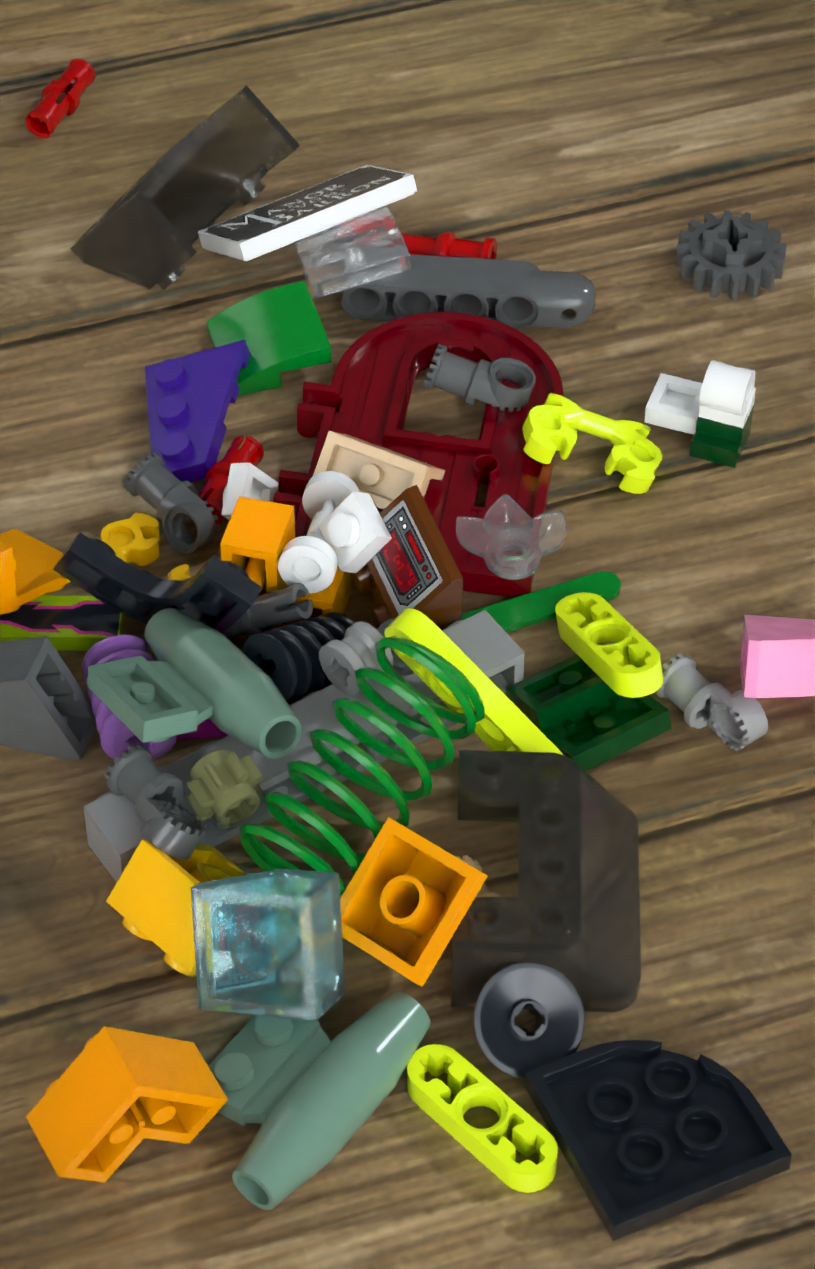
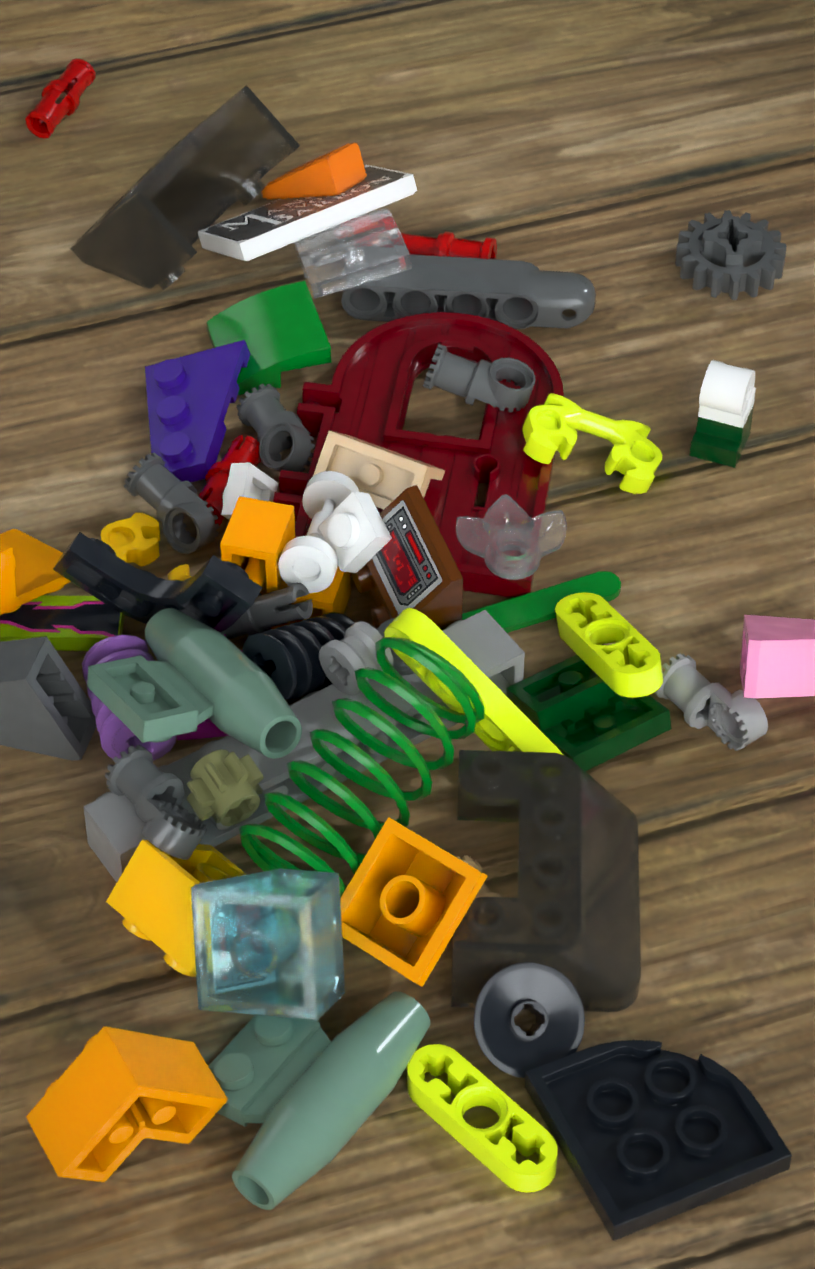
(276, 429): none -> dark grey connector
(321, 177): none -> orange slope
(674, 404): white plate -> none

